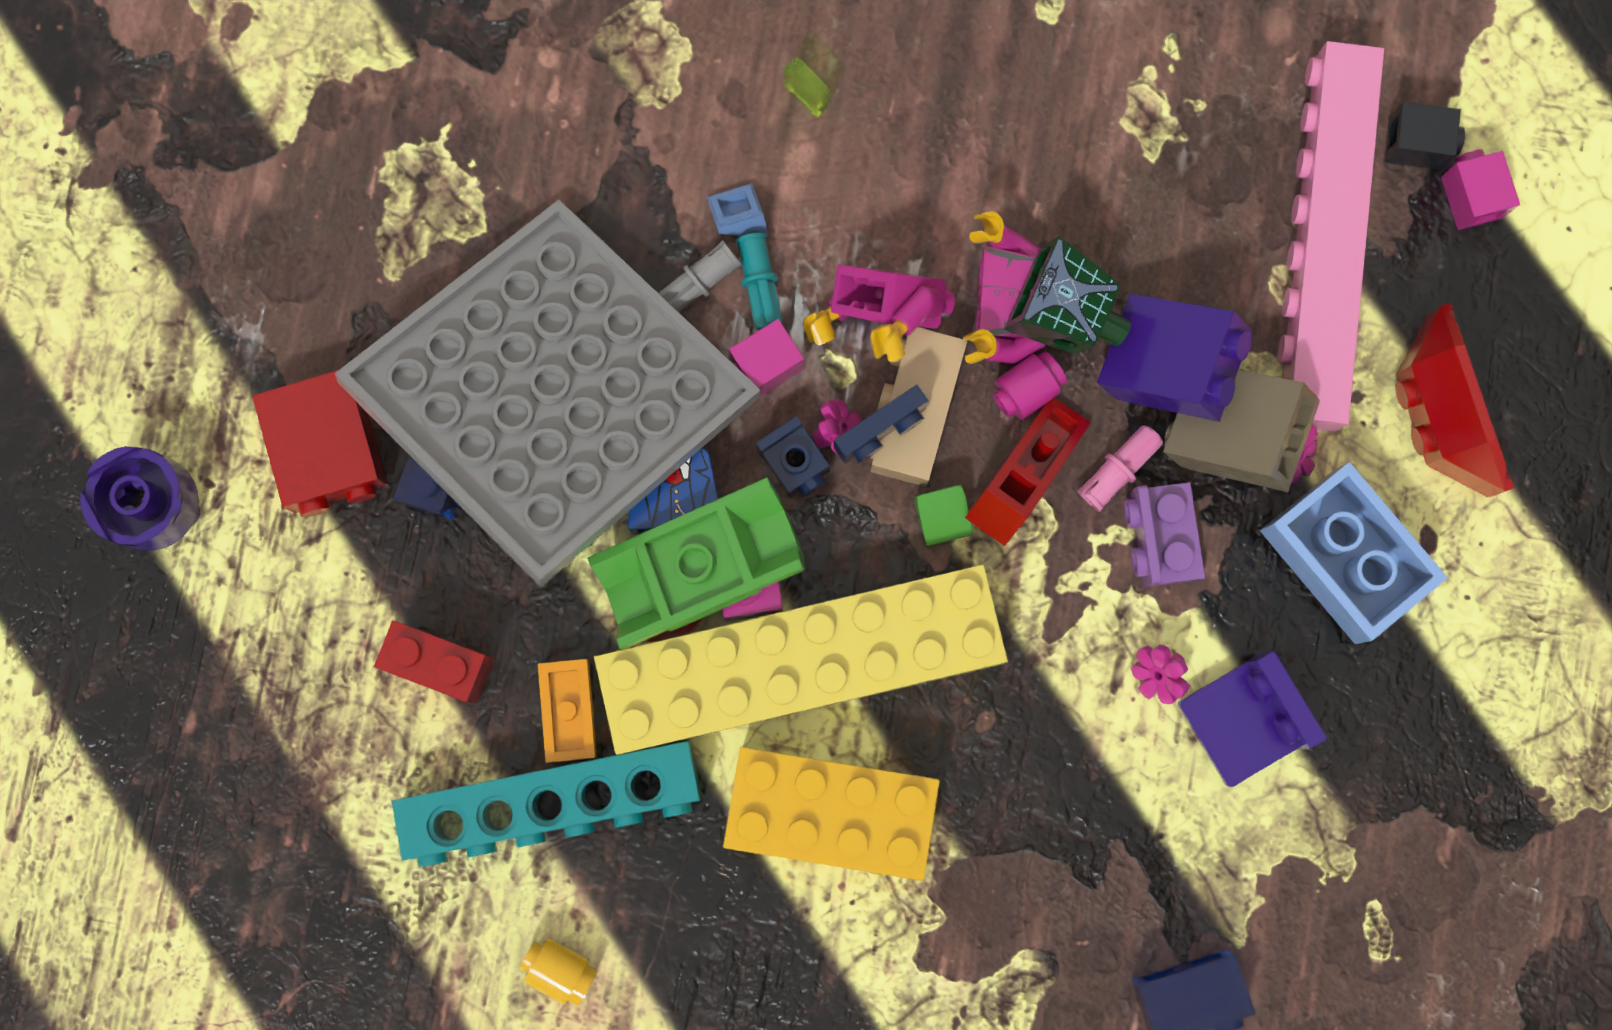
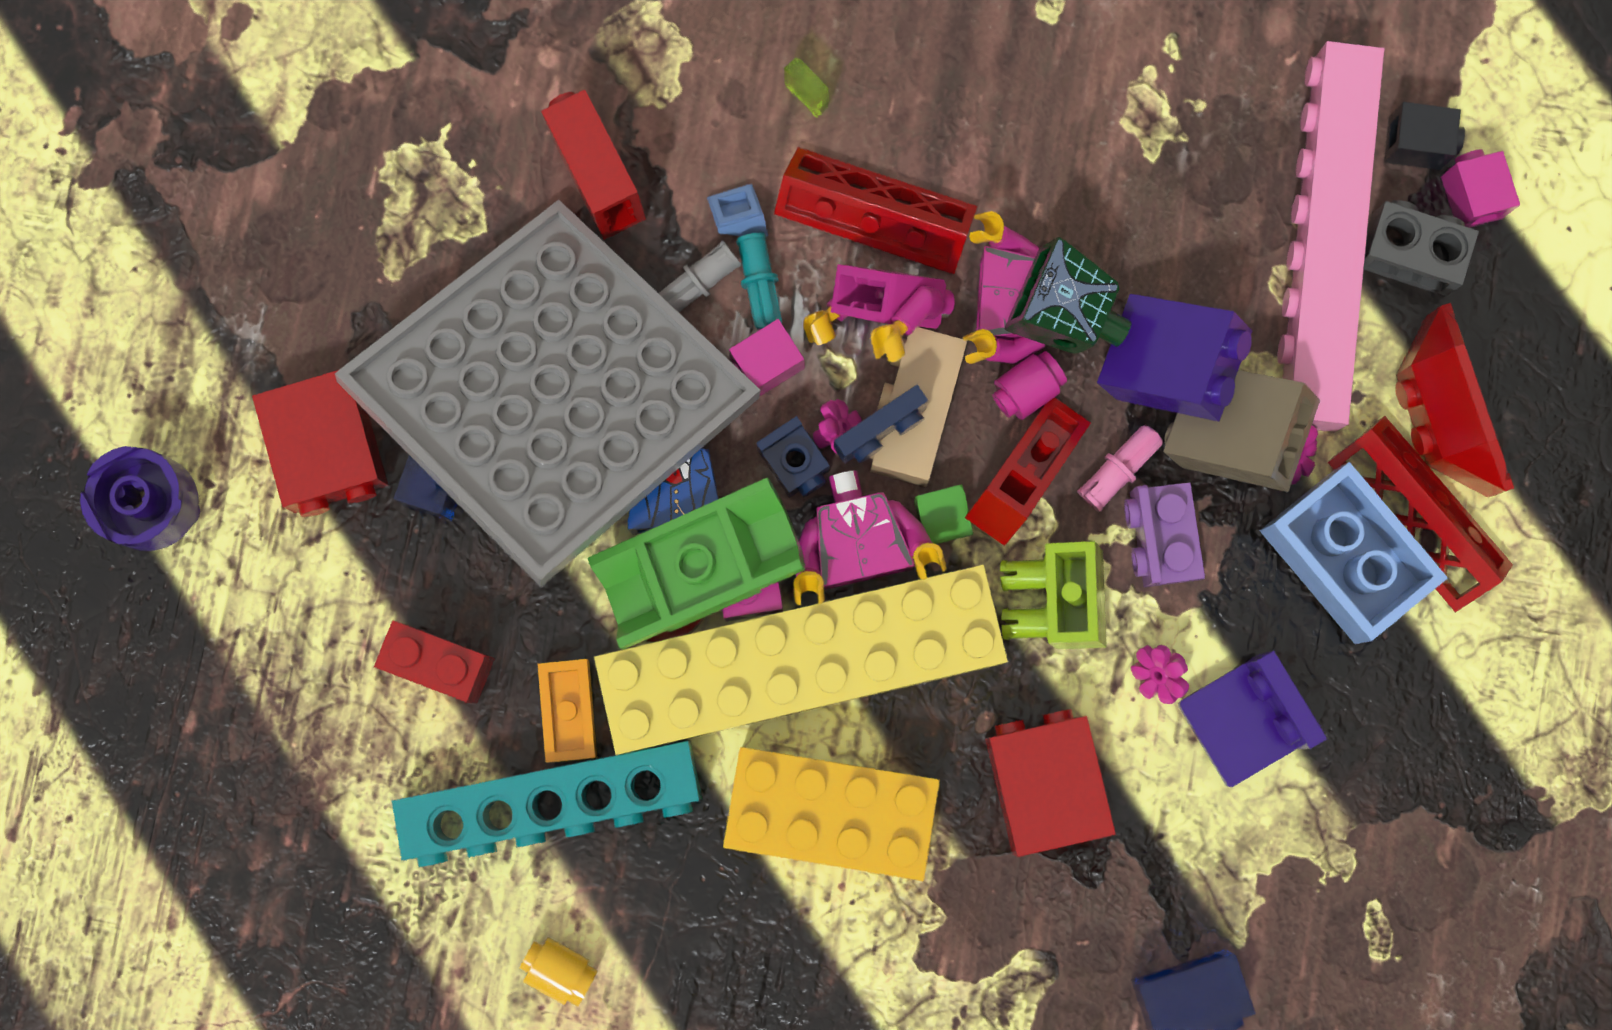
(593, 163): none -> red brick
(860, 540): none -> dark pink torso
(873, 213): none -> red fence
(1049, 783): none -> red brick
(1074, 591): none -> lime brick
(1415, 260): none -> dark grey brick
(1436, 505): none -> red fence

